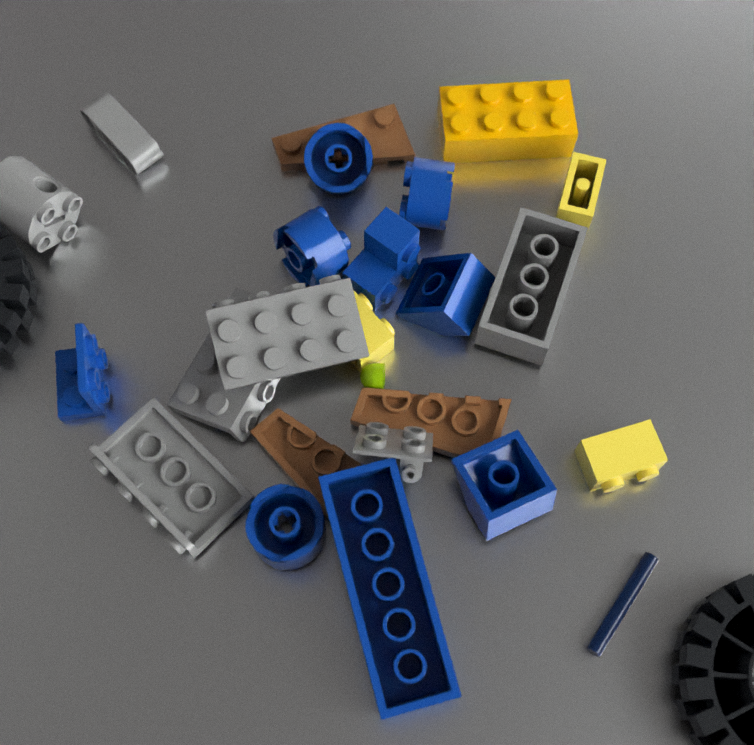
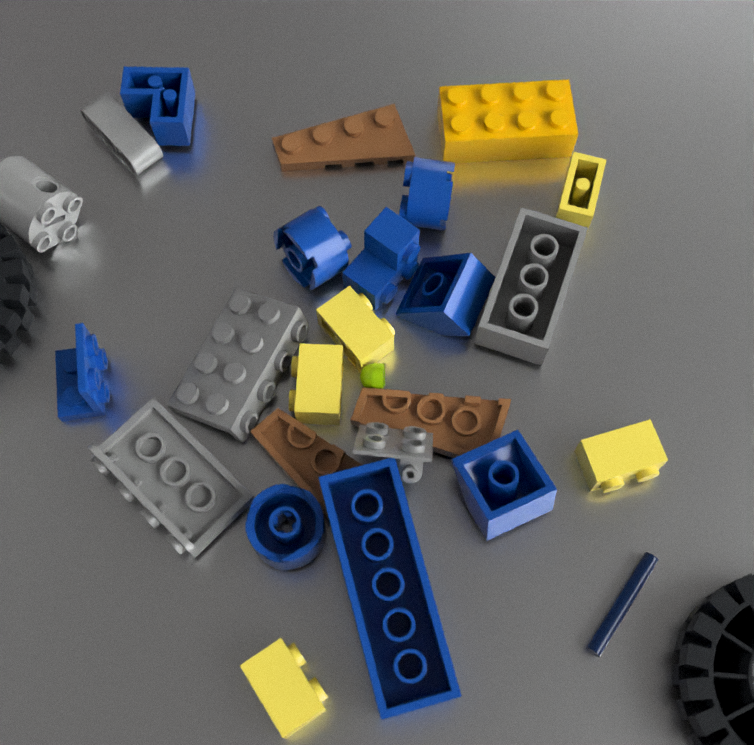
(164, 97): none -> blue brick
(284, 687): none -> light yellow brick
(286, 332): light grey bracket -> none
(318, 384): none -> light yellow brick
(352, 145): blue brick -> none

